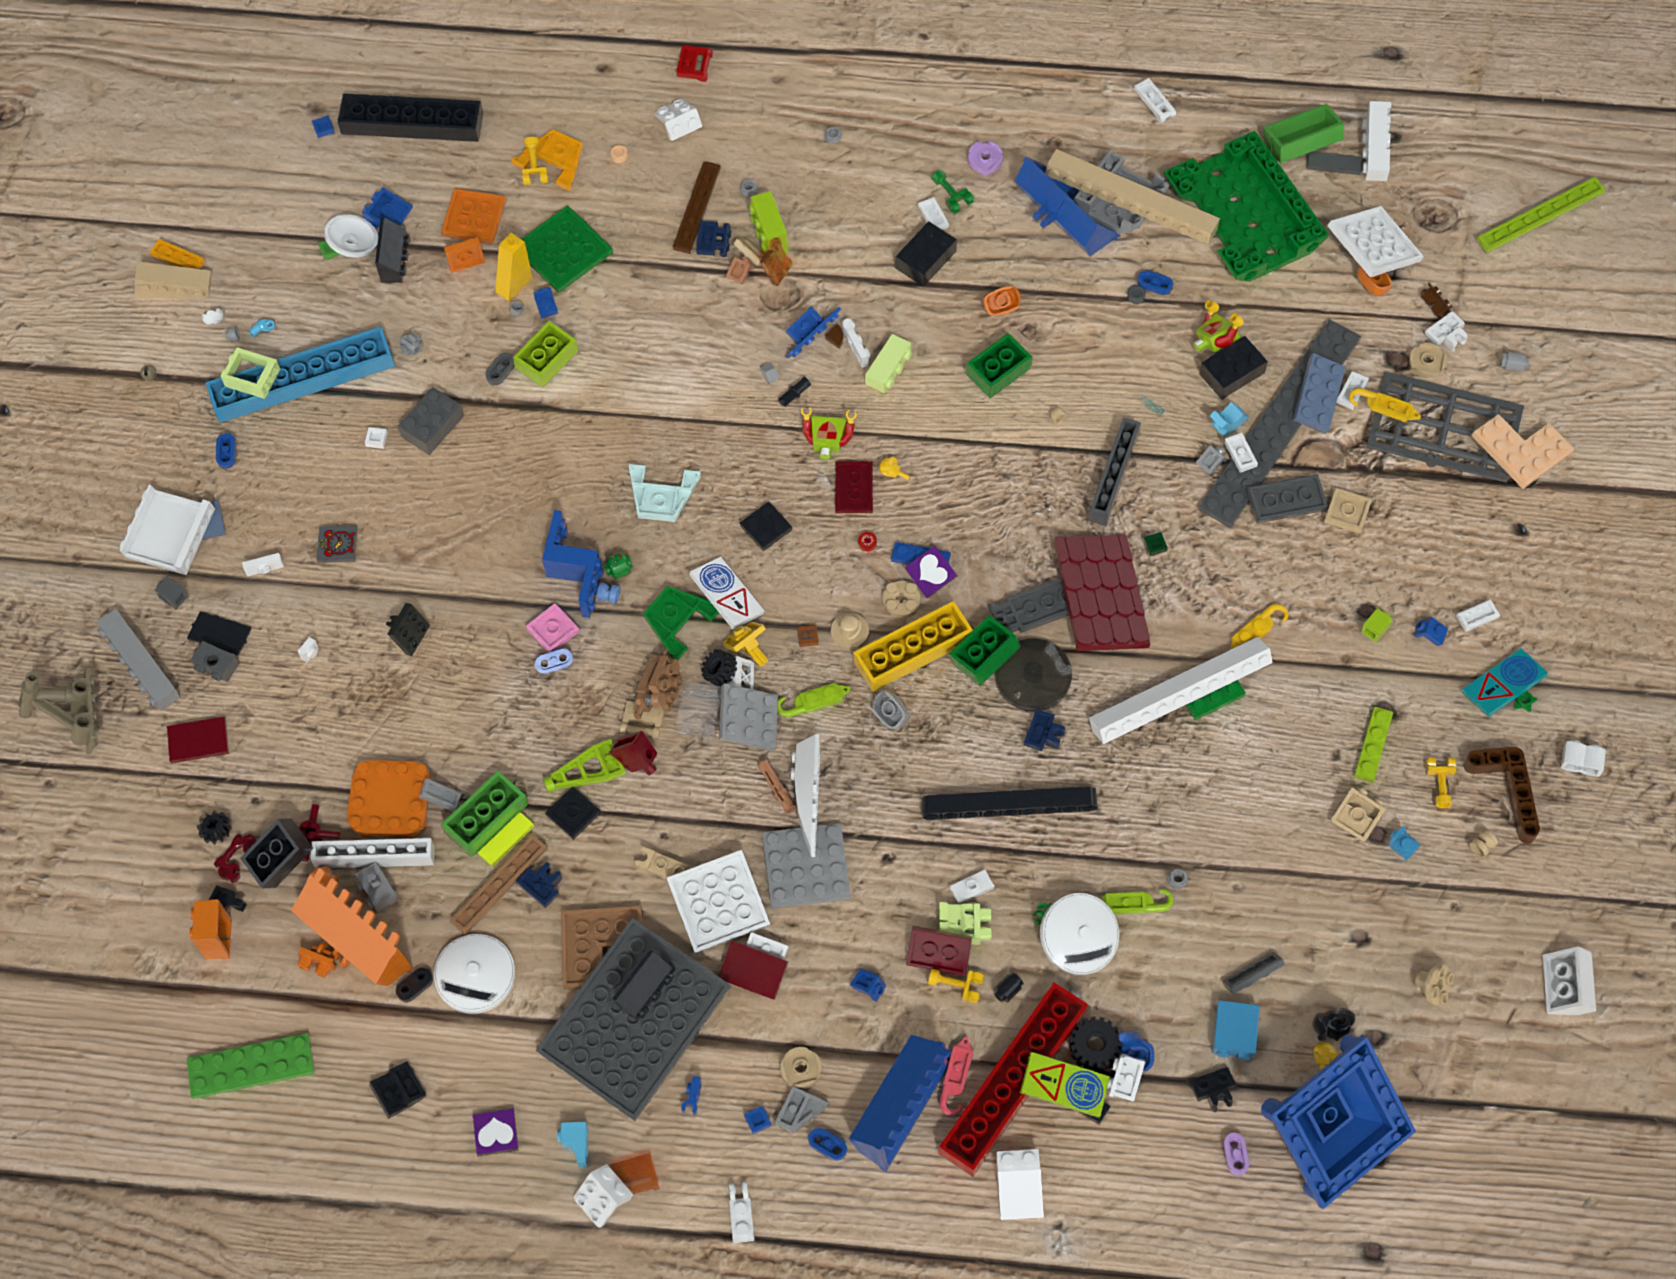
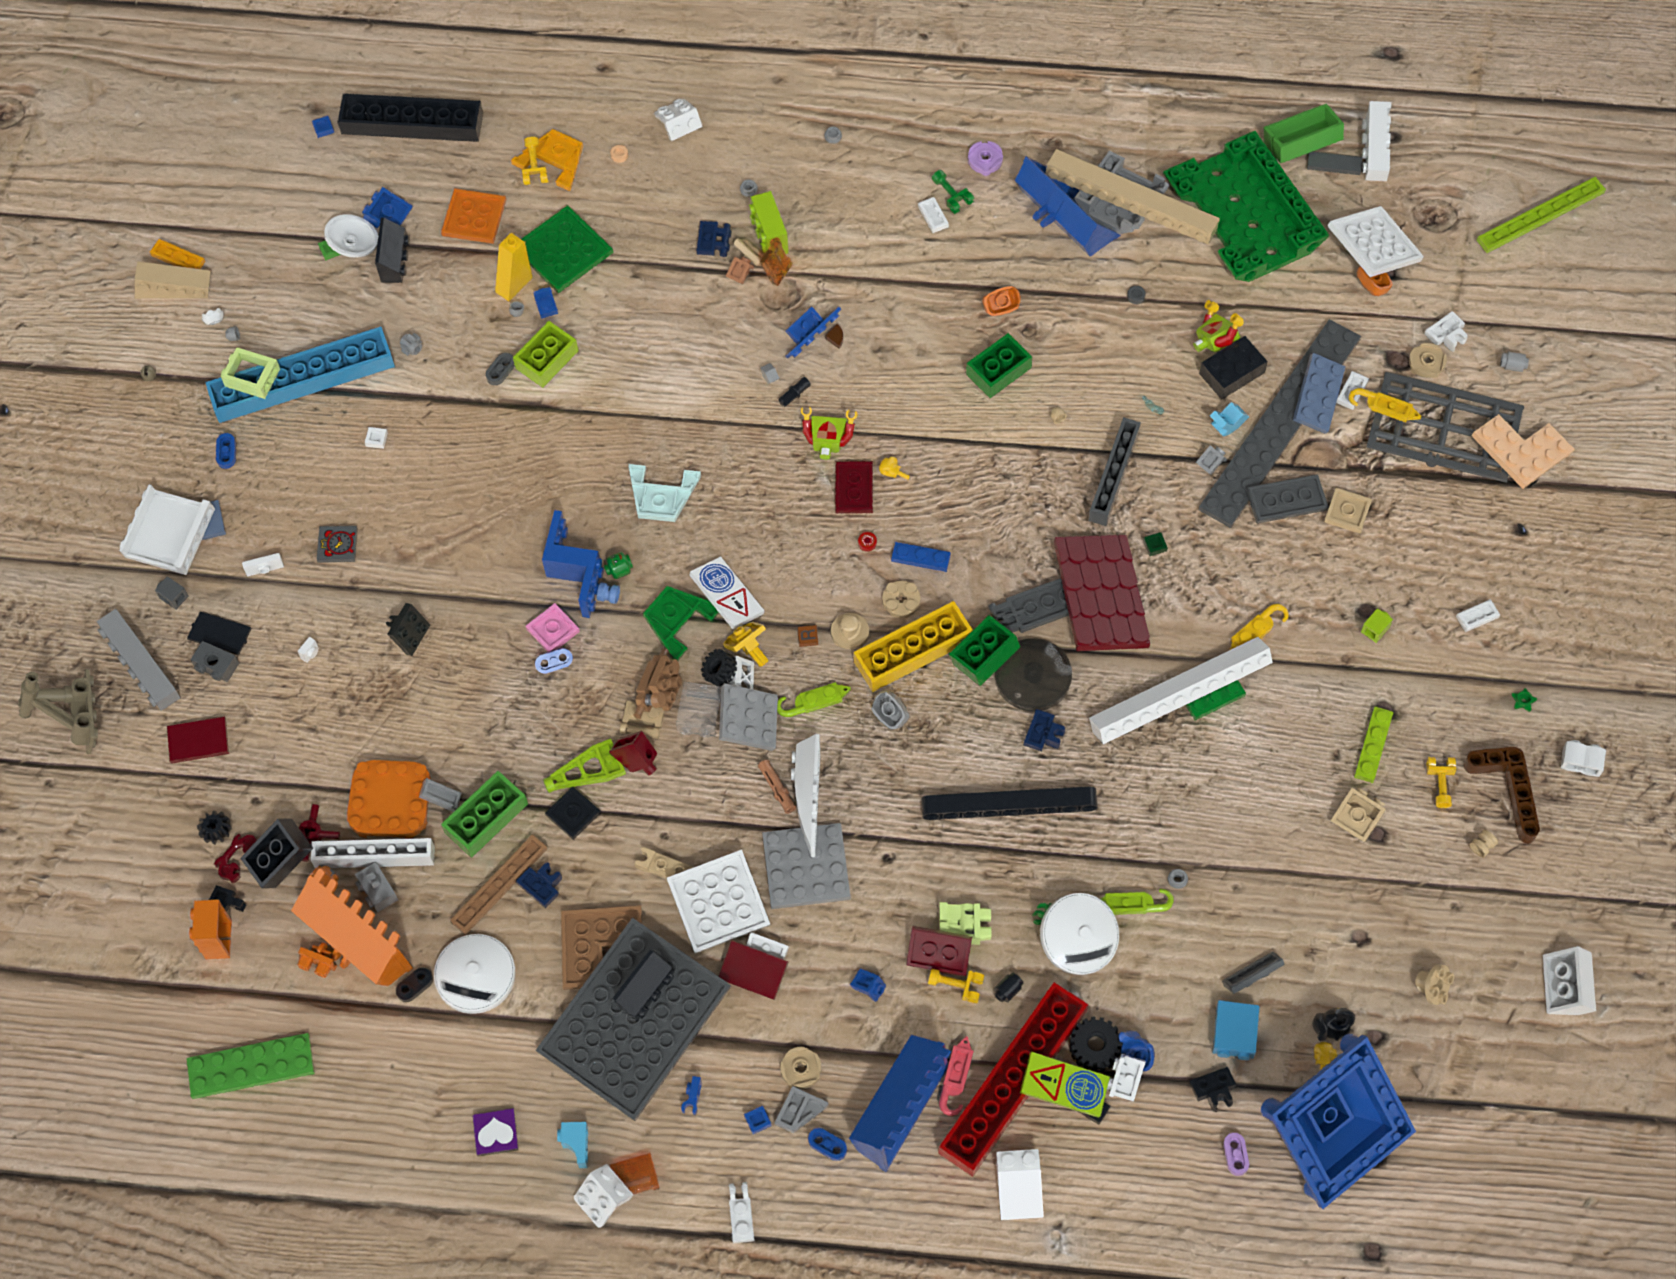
(262, 325): medium azure arm -> none
(397, 1089): black slope -> none
(431, 420): dark grey brick -> none
(464, 254): orange plate -> none
(506, 839): neon yellow tile -> none
(688, 62): red plate -> none
(696, 207): reddish brown tile -> none
(765, 526): black plate -> none
(855, 342): white hinge -> none
(888, 363): yellowish green brick -> none
(926, 253): black brick -> none
(931, 572): tile -> none
(971, 887): white plate -> none
(1155, 100): white plate -> none
(1155, 283): blue plate -> none
(1240, 452): white plate -> none
(1403, 843): dark azure bracket -> none
(1431, 630): blue bracket -> none
(1433, 295): reddish brown hinge -> none
(1504, 682): teal tile -> none

